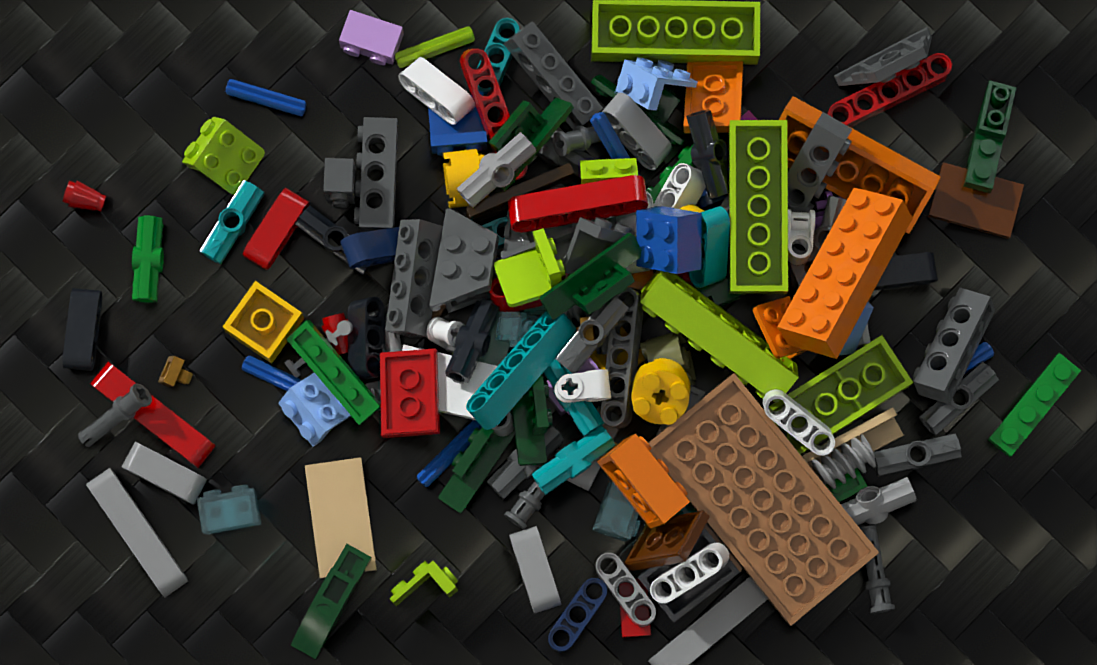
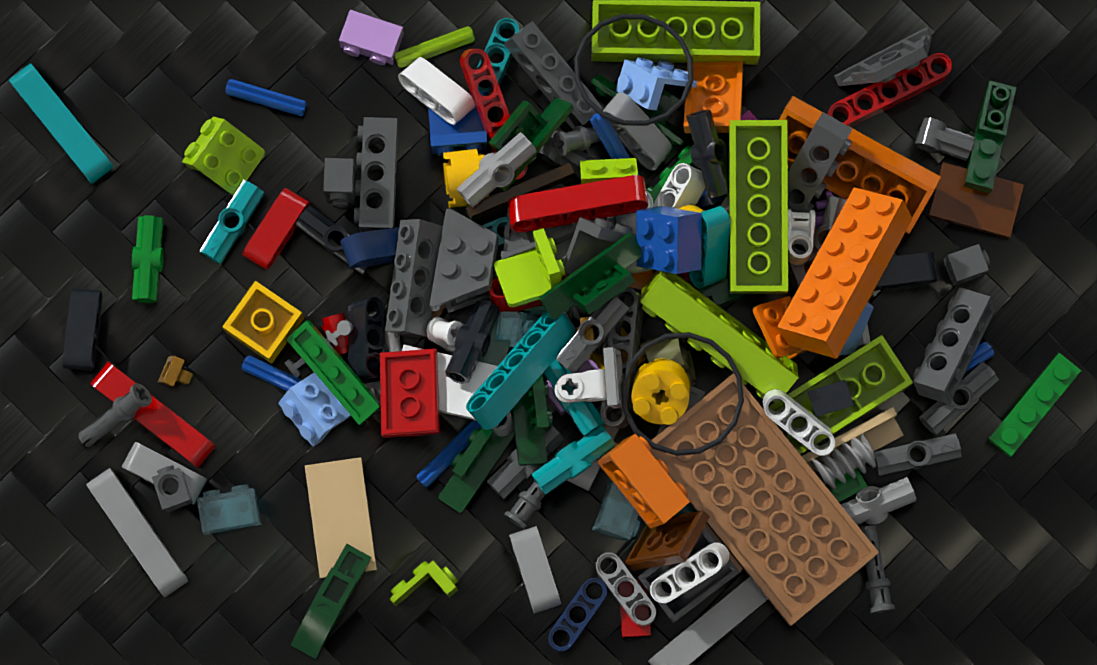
(61, 123): none -> teal beam
(81, 196): red cone -> none
(176, 500): none -> dark grey brick
(613, 376): none -> light grey tile
(616, 119): none -> black piece
(733, 367): none -> black piece
(830, 398): none -> black piece
(936, 138): none -> dark grey piece
(967, 264): none -> dark grey brick

